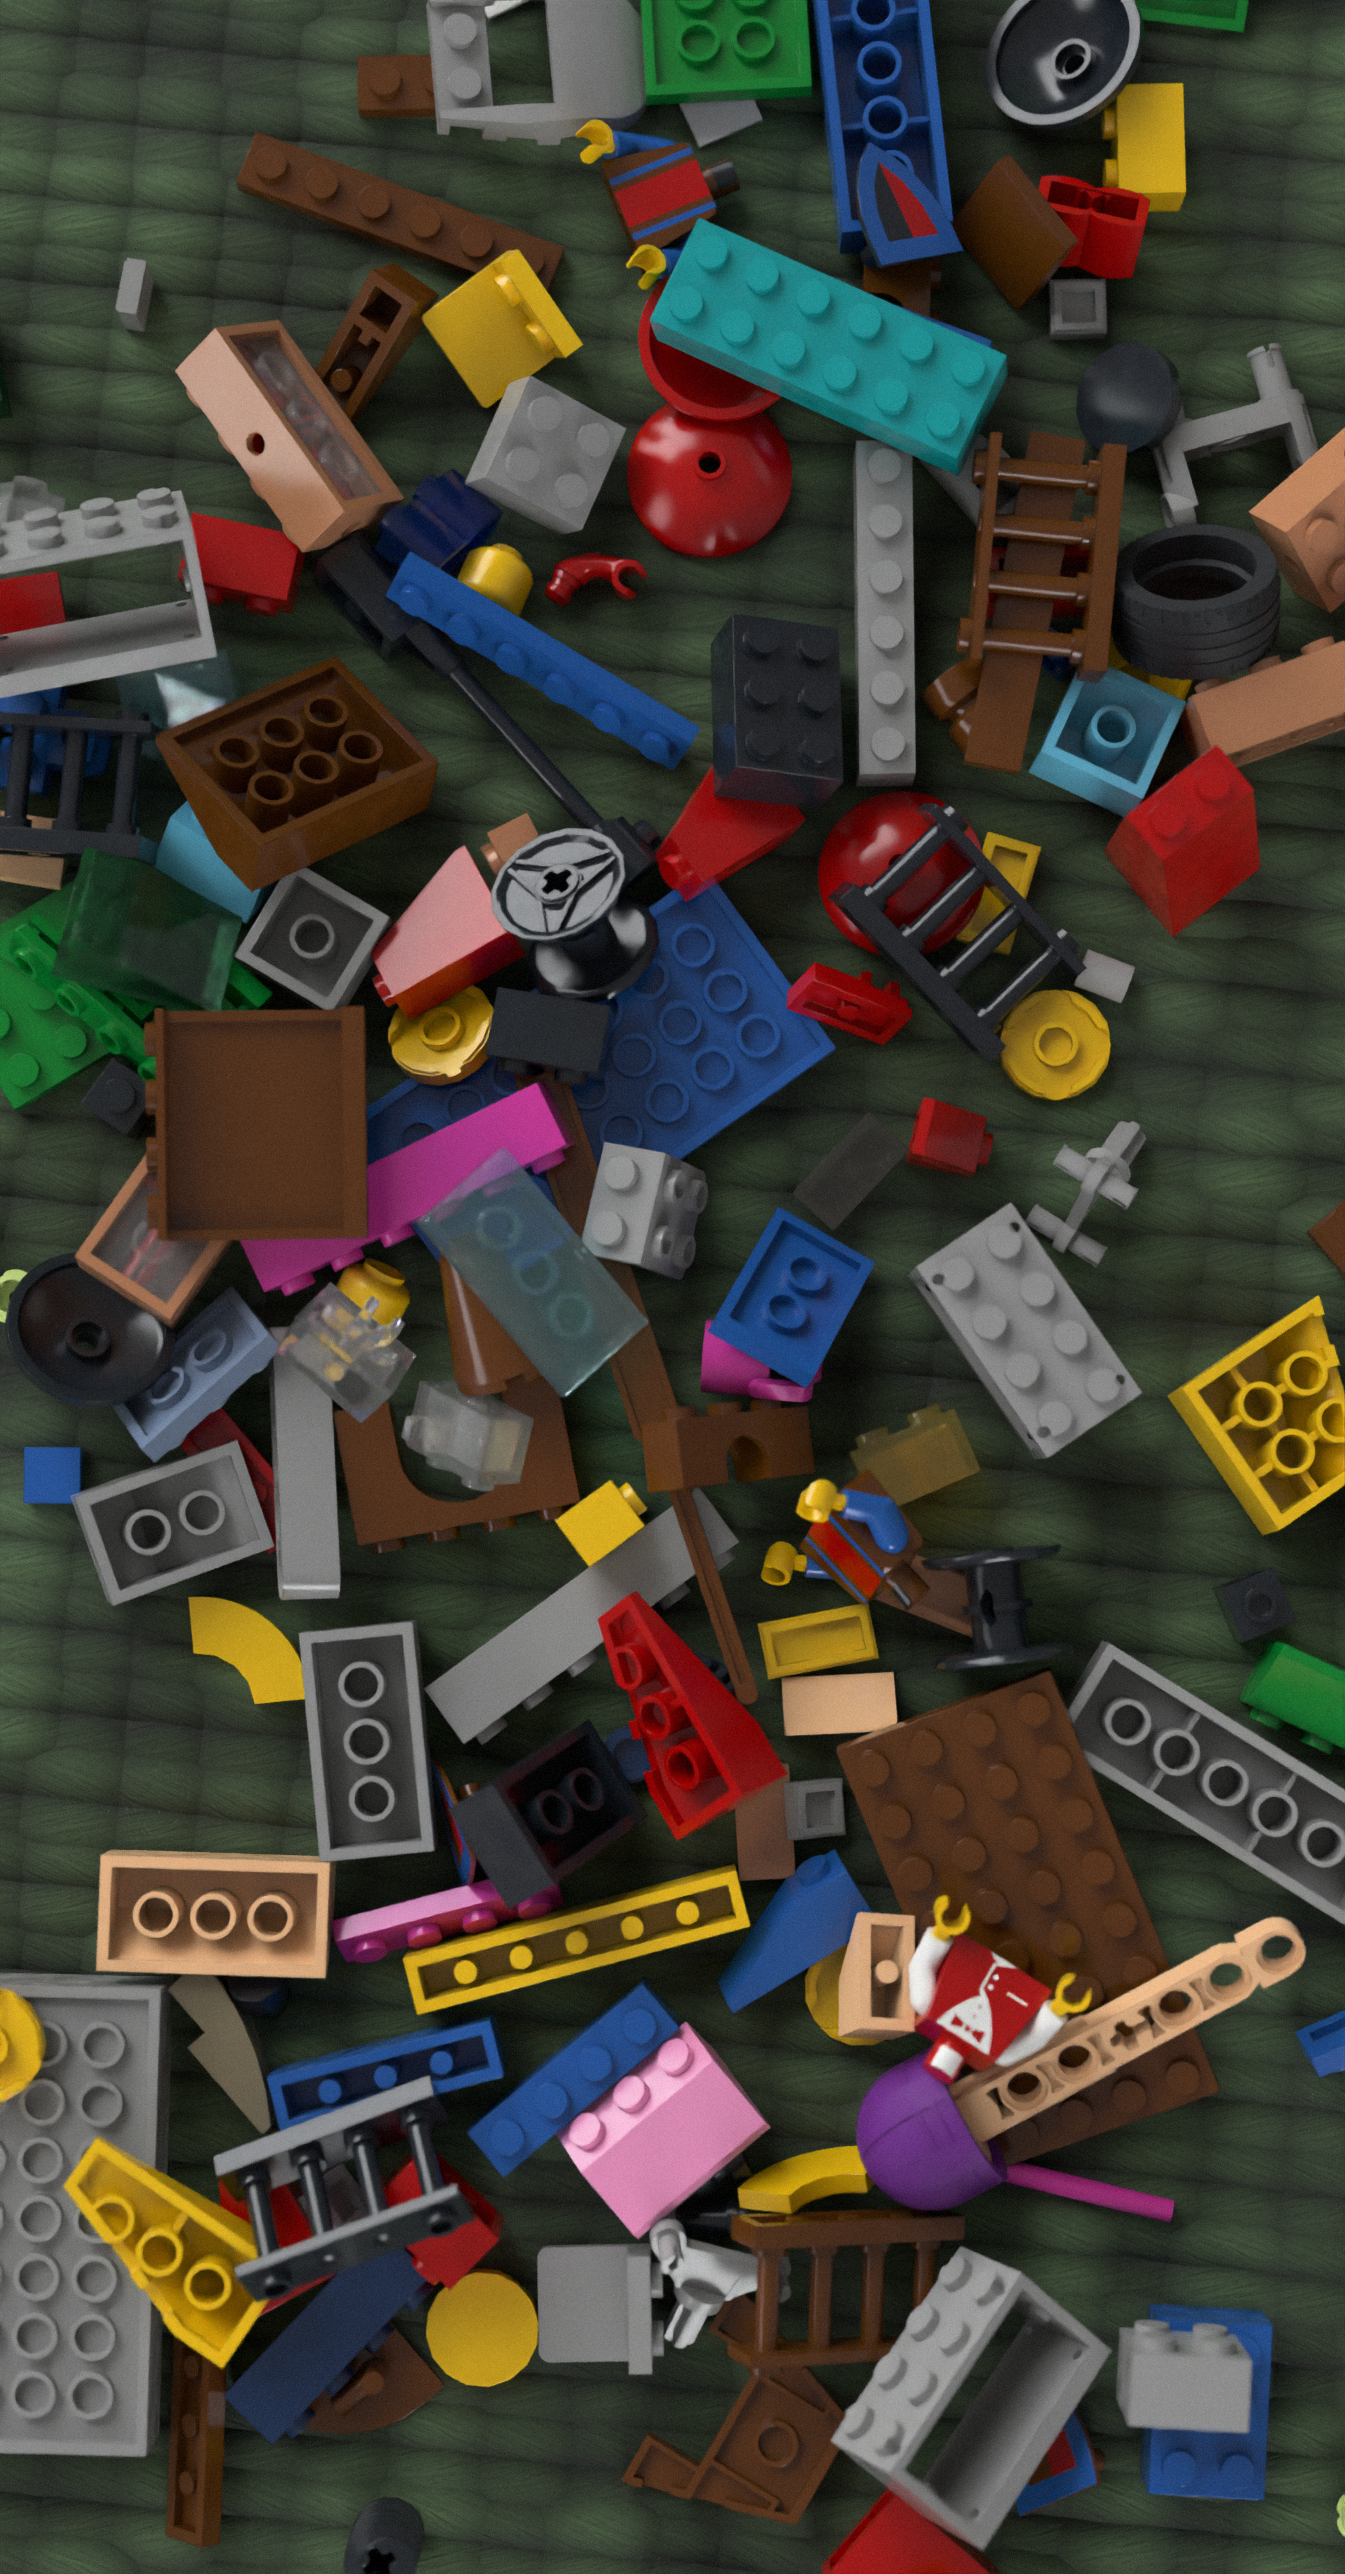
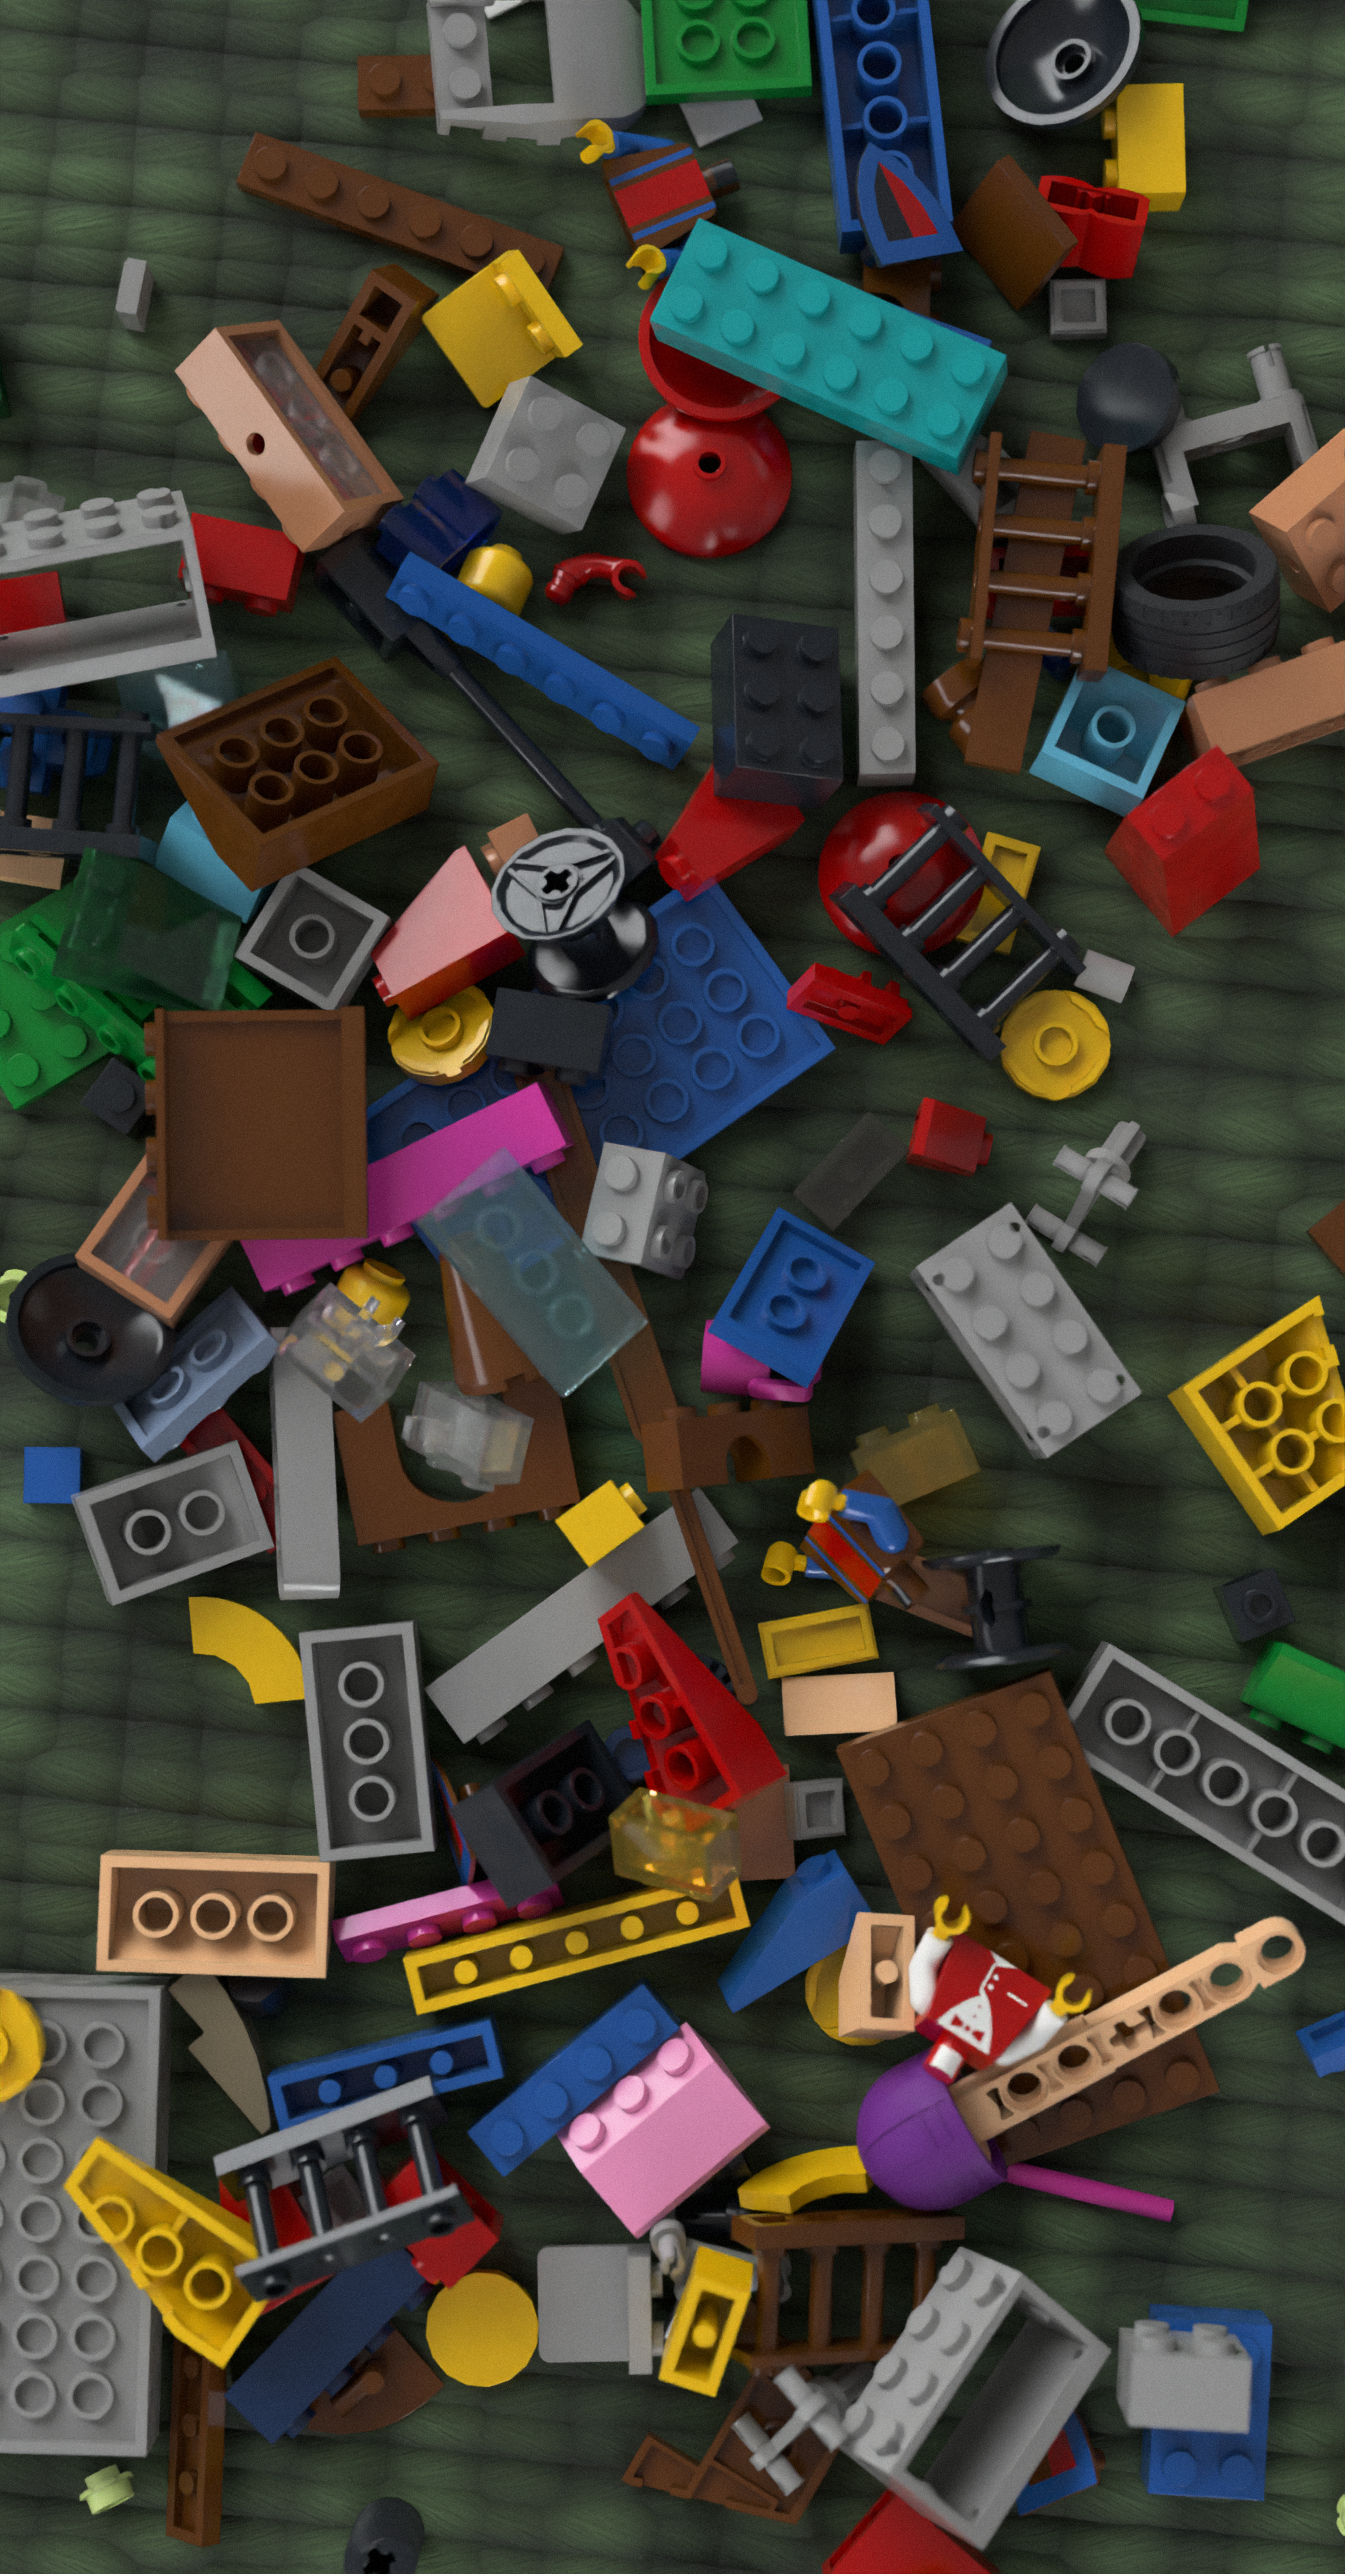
(107, 2489): none -> yellowish green plate
(675, 1844): none -> clear yellow brick
(706, 2321): none -> yellow brick
(819, 2405): none -> light grey axle

